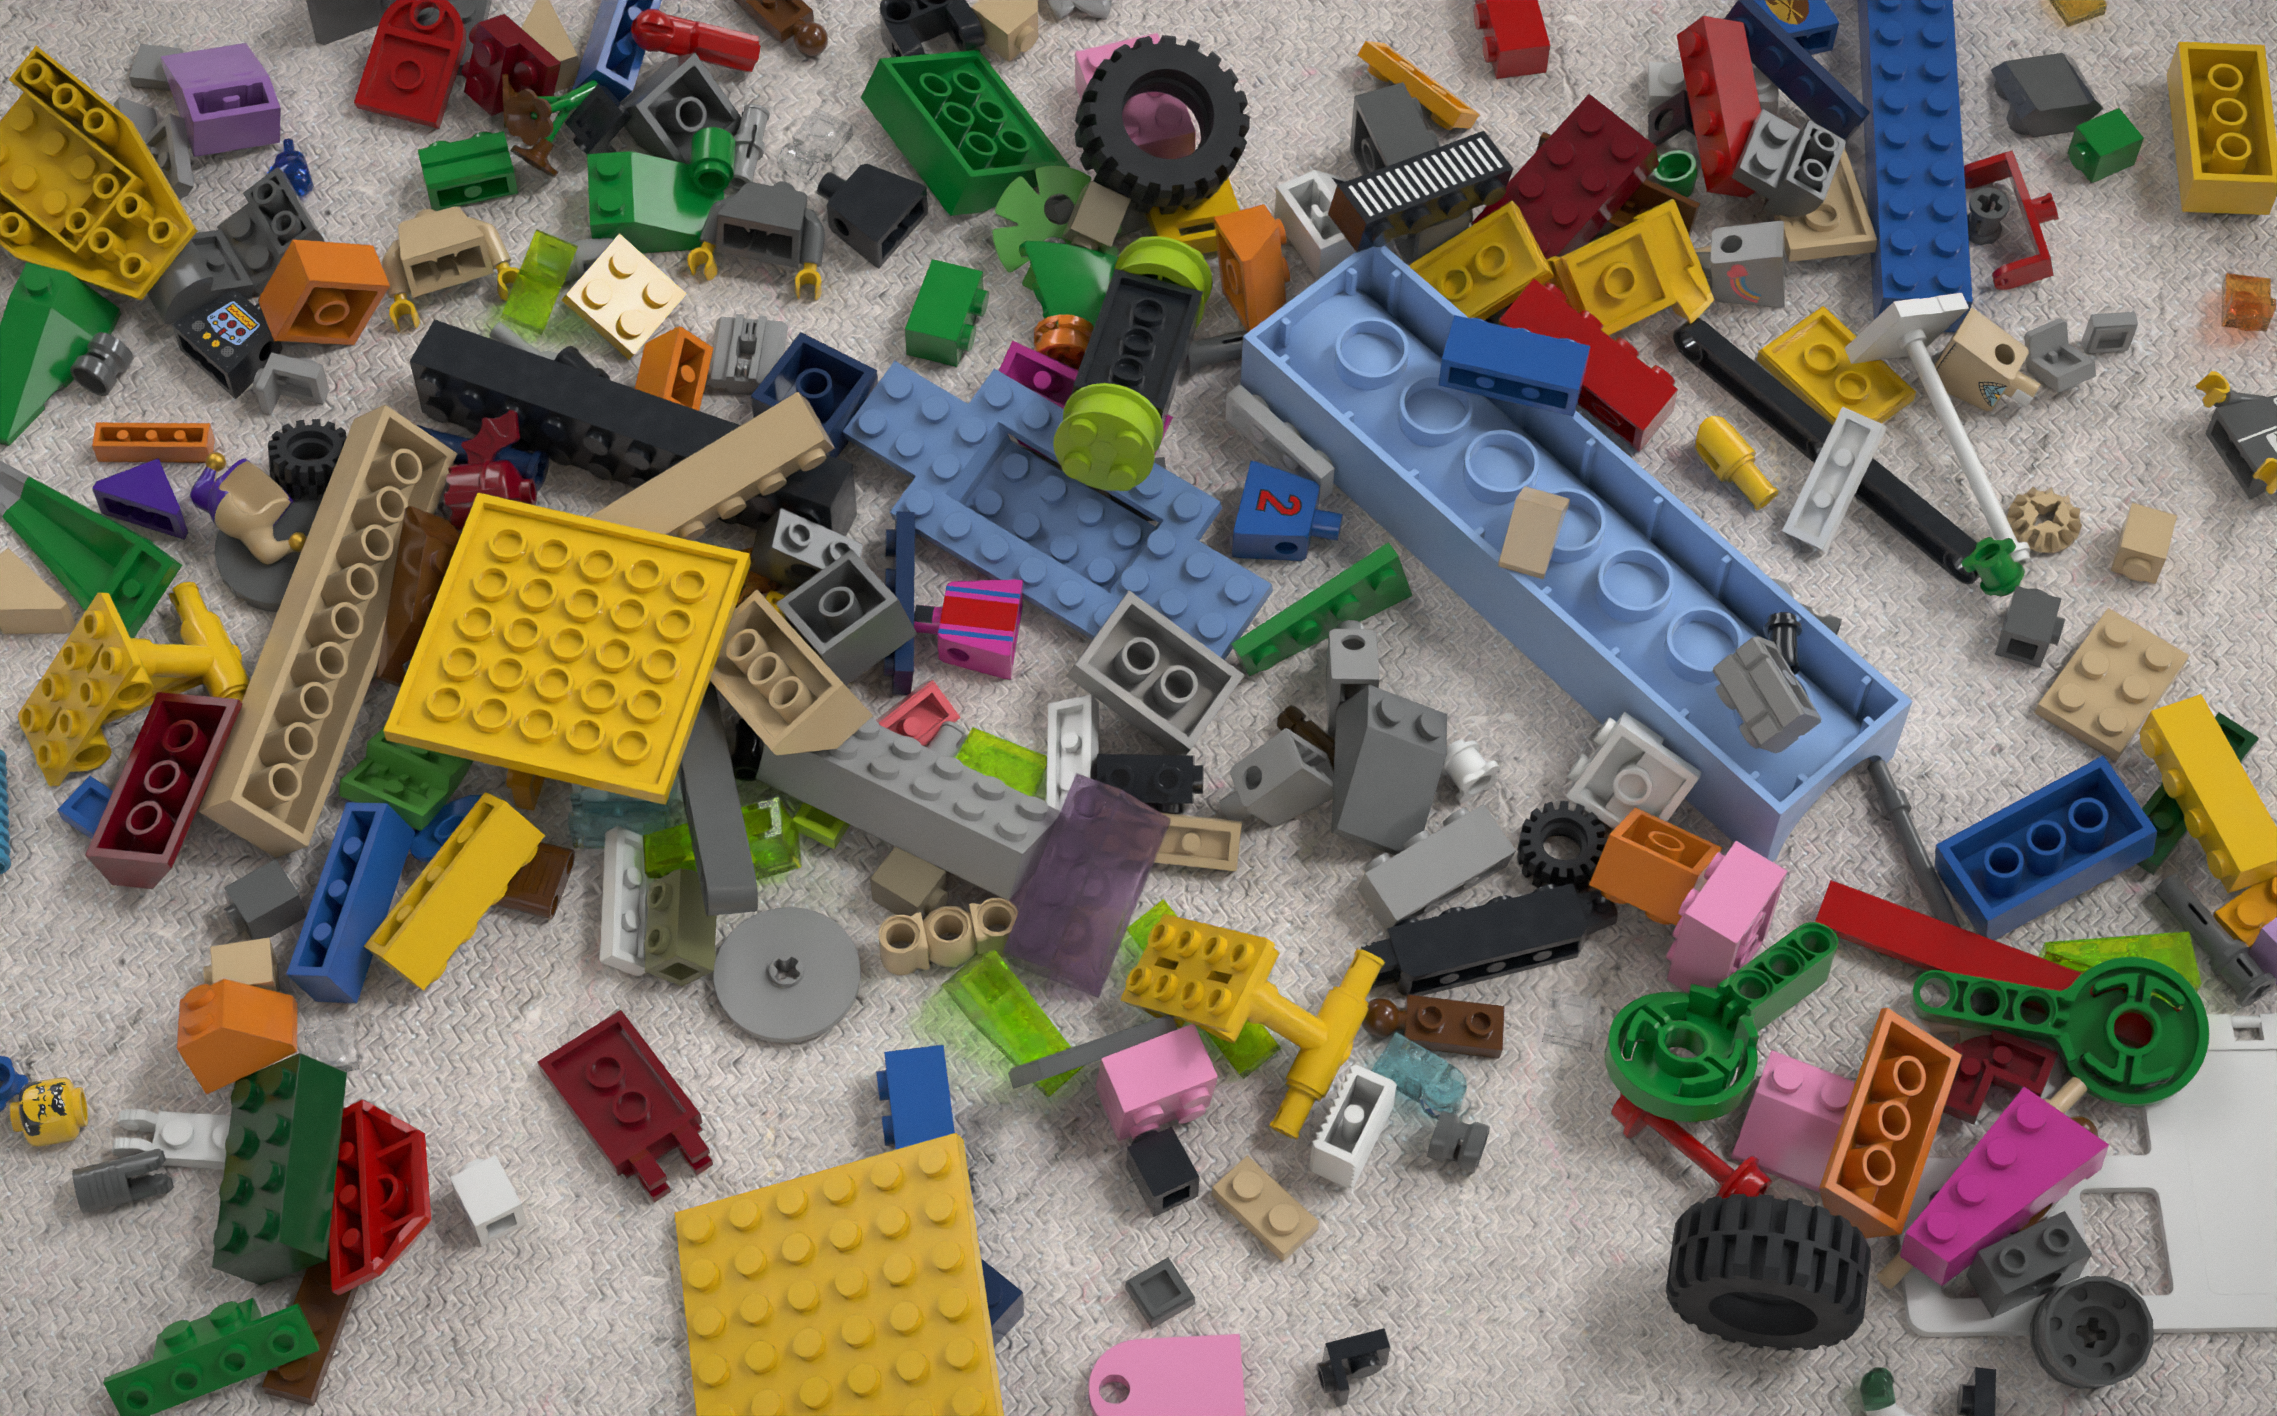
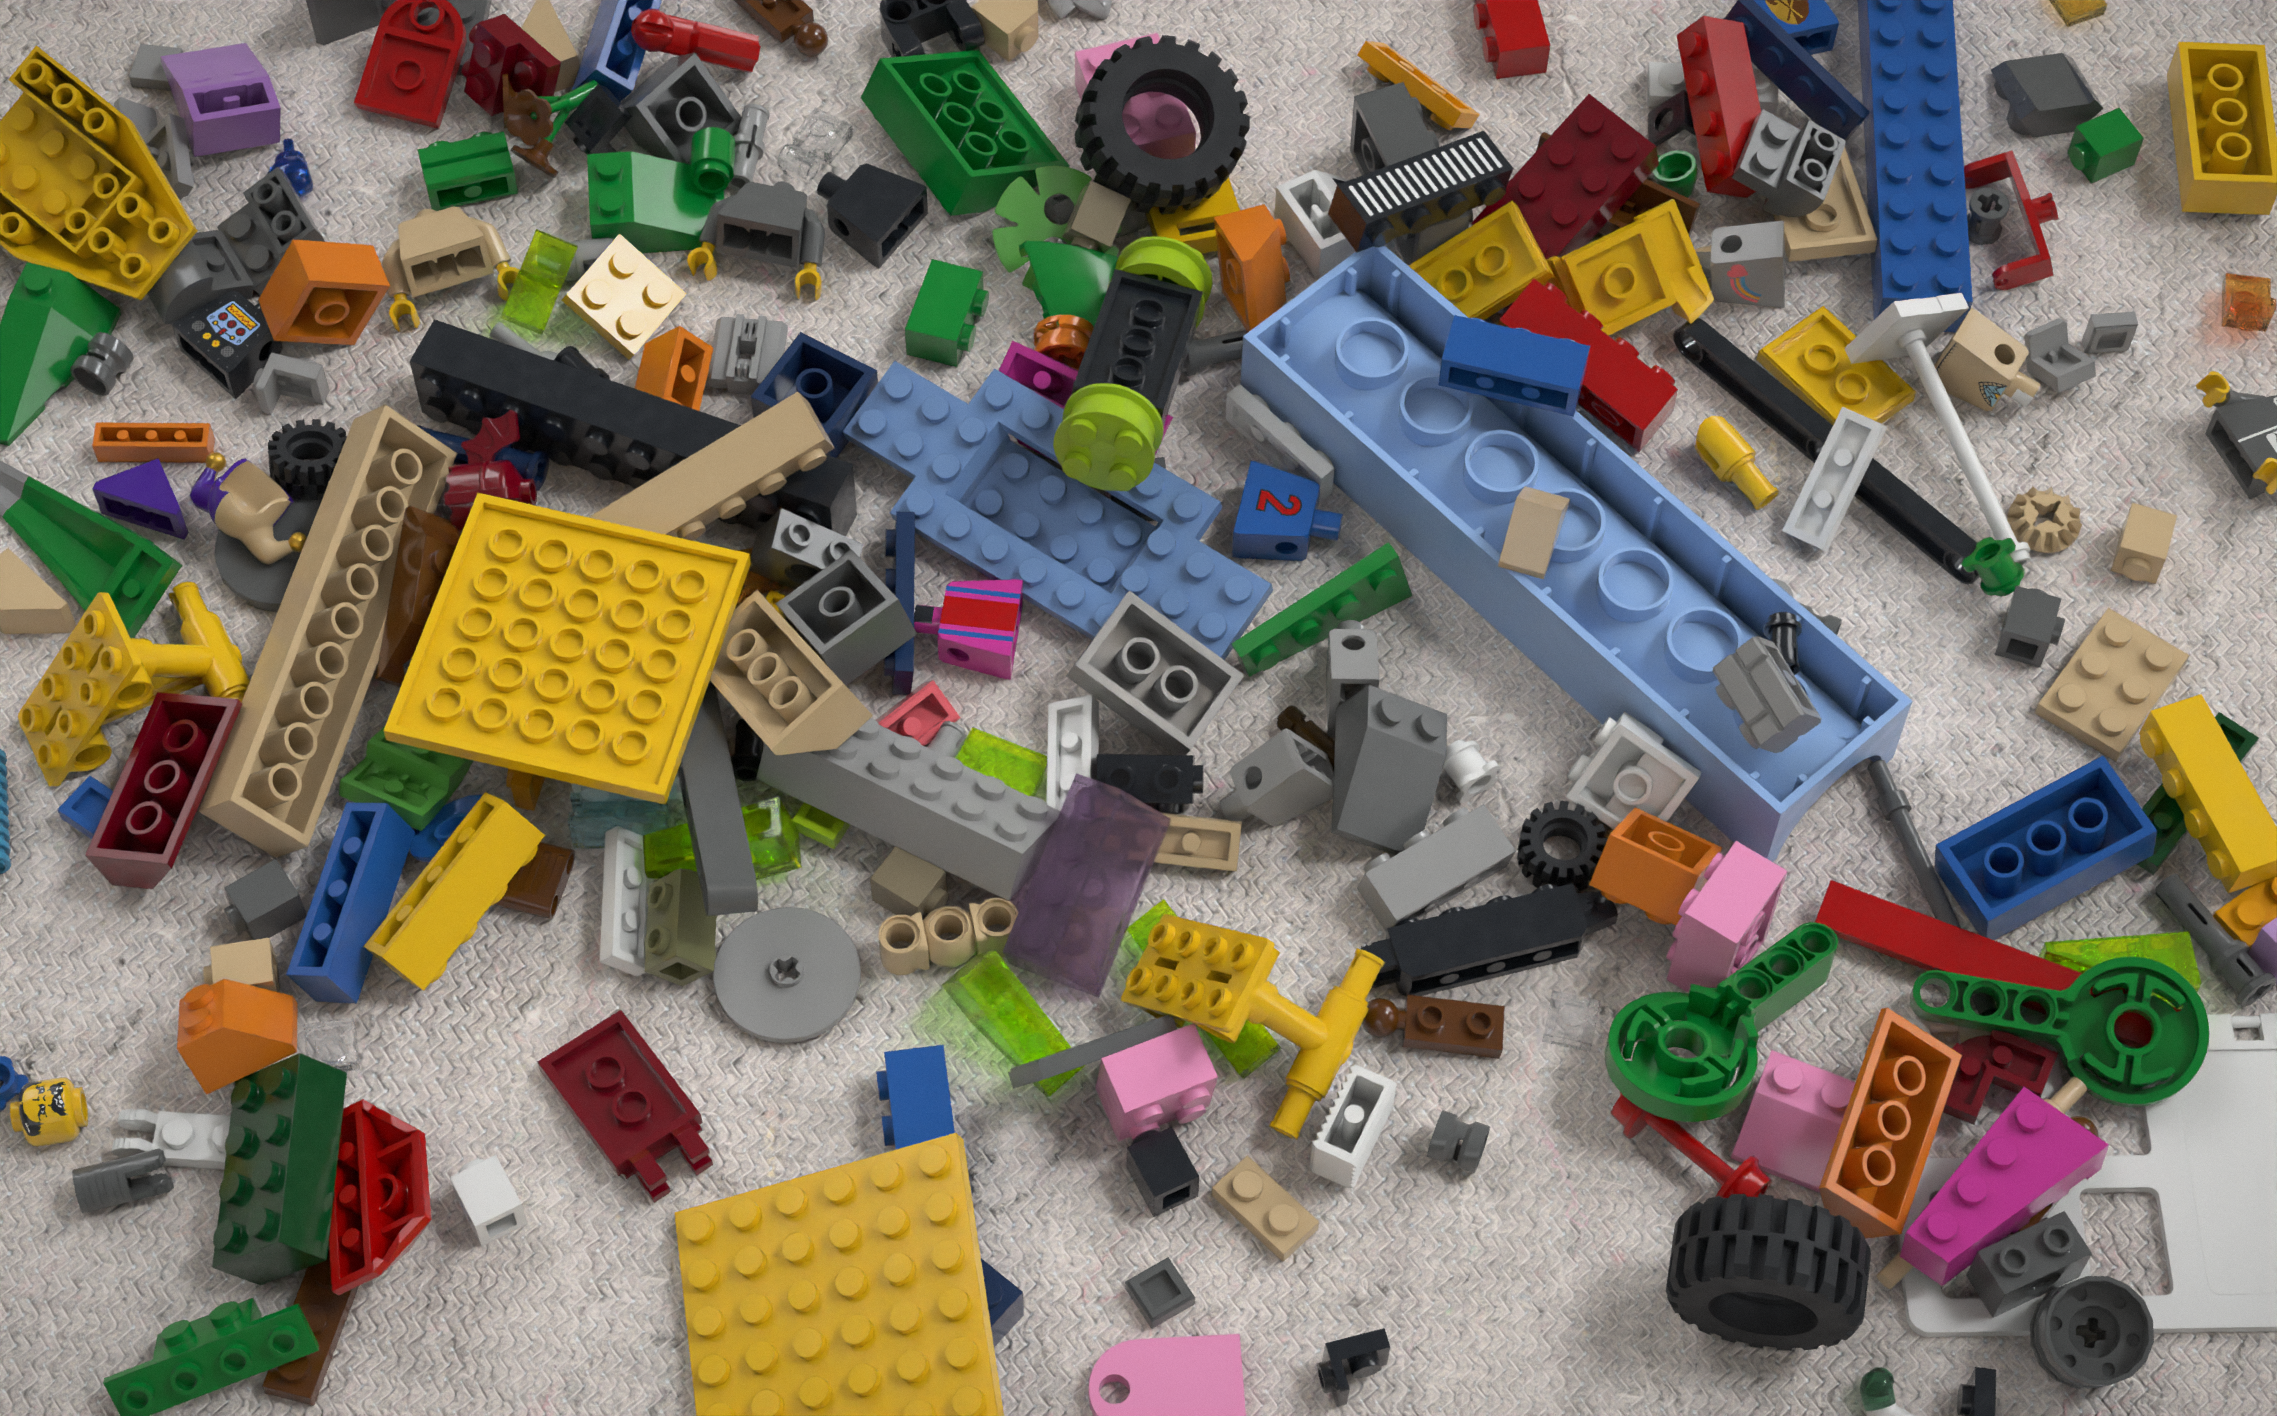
(1422, 1076): clear light blue leg -> none

